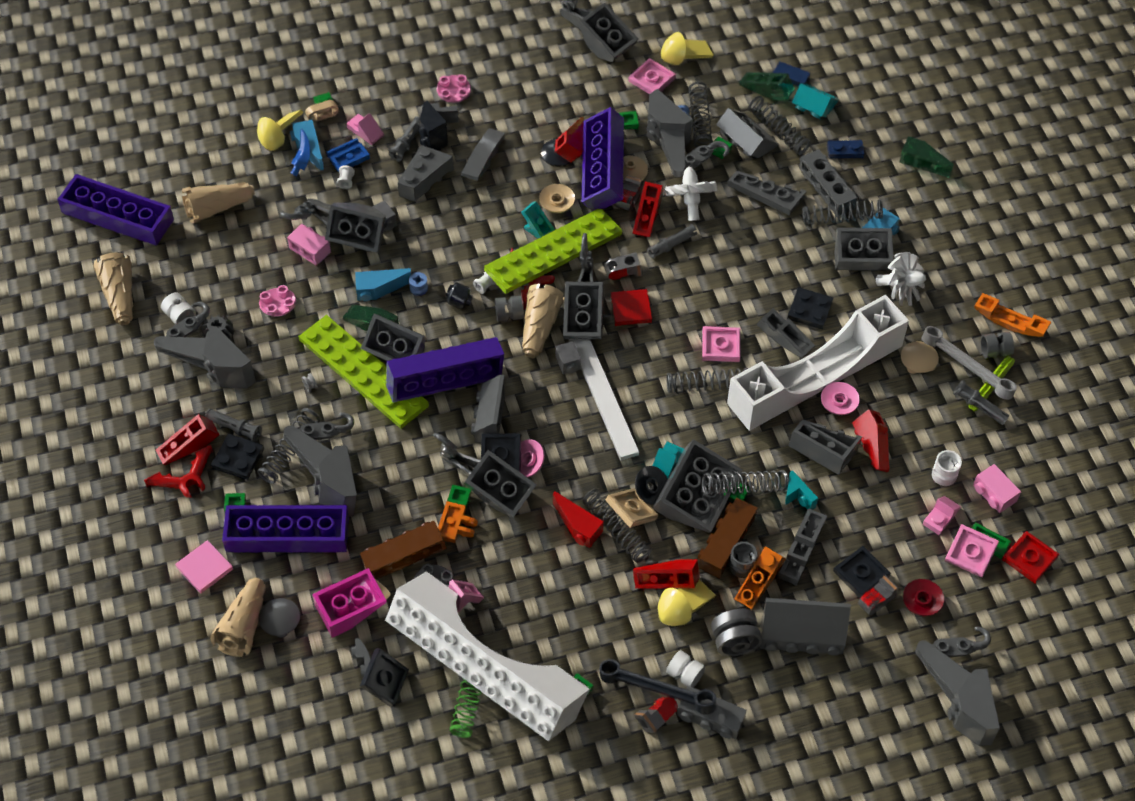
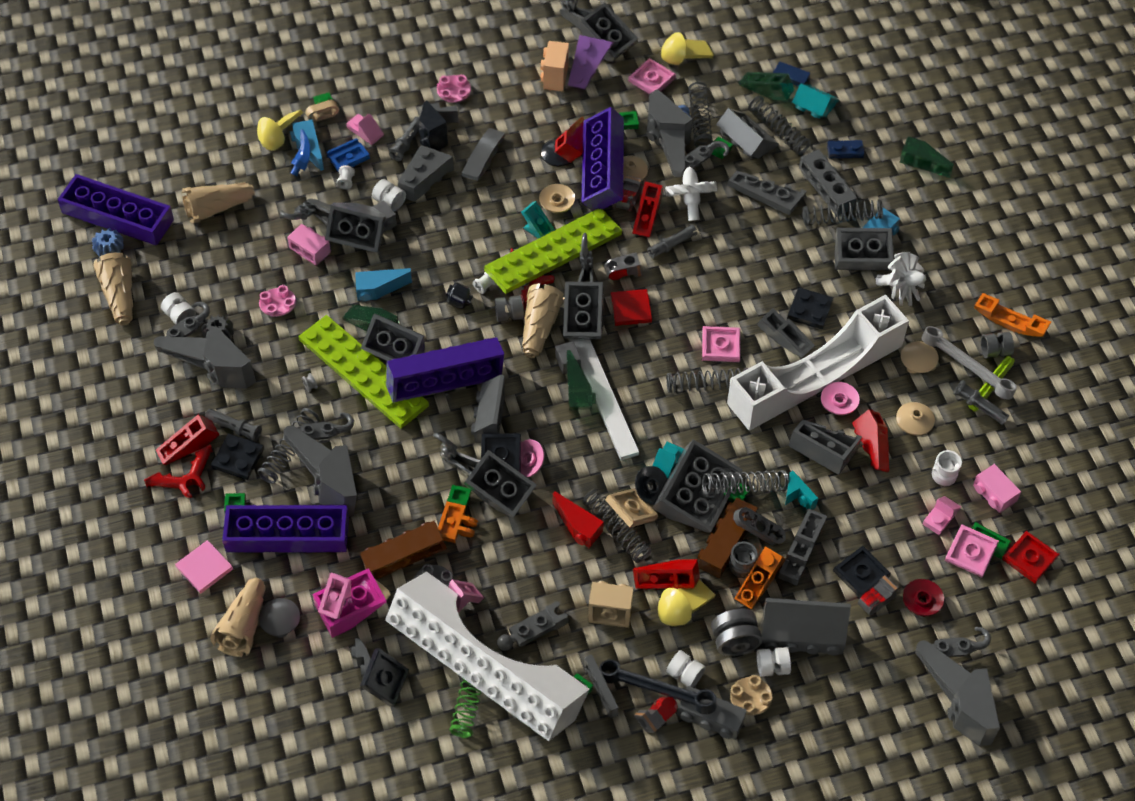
(107, 242): none -> medium blue gear
(334, 596): none -> bright pink slope
(389, 193): none -> white wheel
(422, 286): medium blue wheel -> none
(533, 627): none -> dark grey plate
(555, 66): none -> light nougat brick
(579, 389): none -> clear green slope
(587, 58): none -> medium lavender wing
(601, 686): none -> dark grey tile
(610, 604): none -> tan brick
(751, 695): none -> tan dish
(768, 526): none -> dark grey beam
(775, 661): none -> white wheel
(914, 424): none -> tan dish

